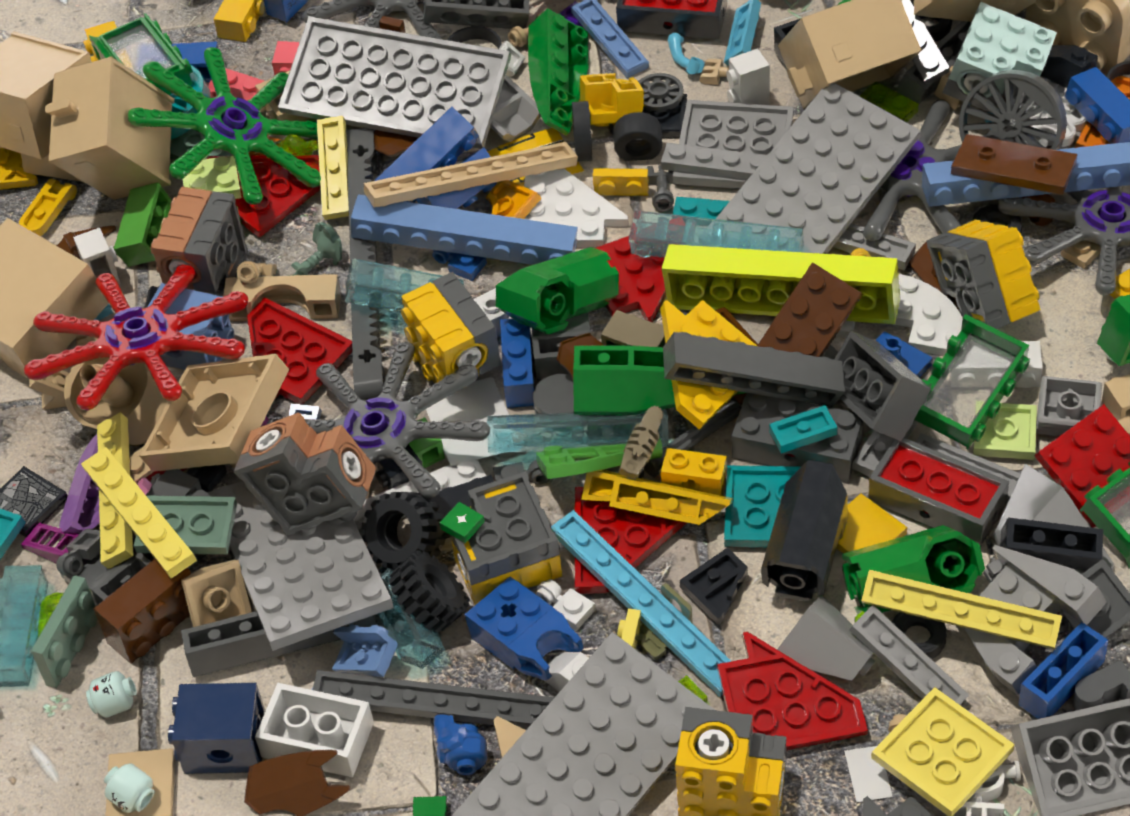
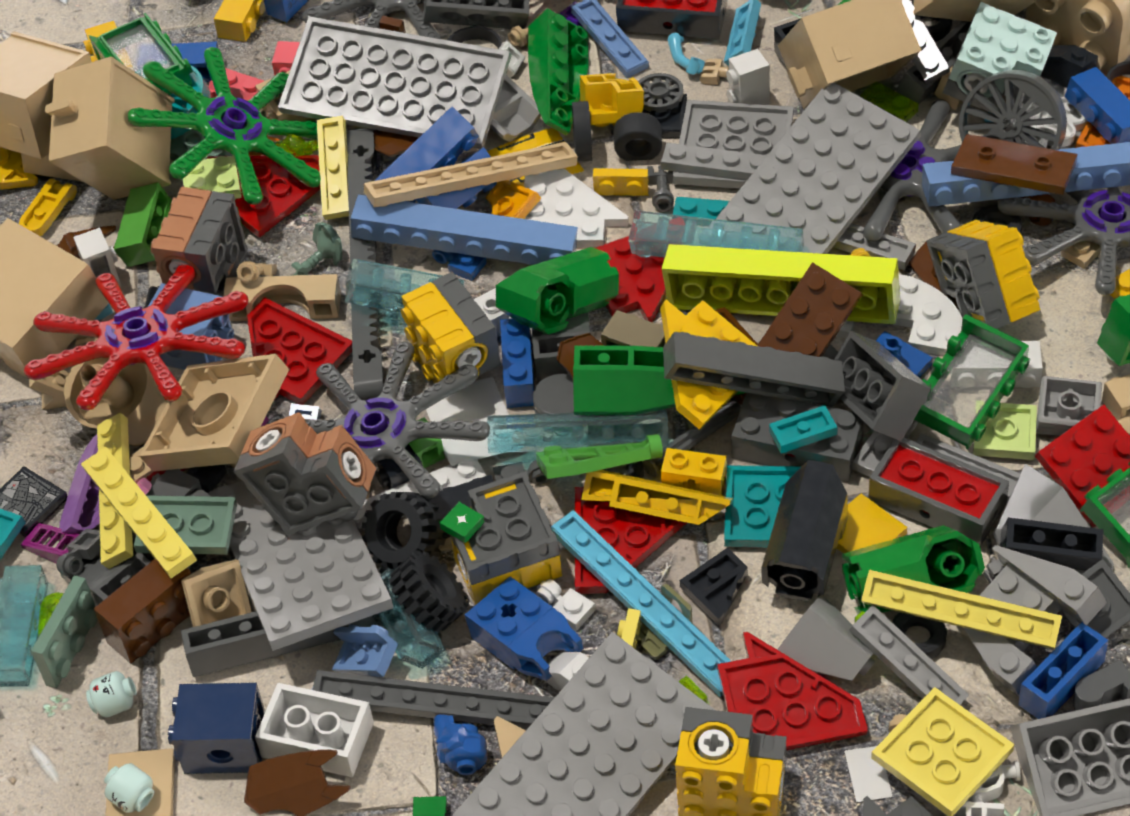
(641, 443): dark tan hinge -> none

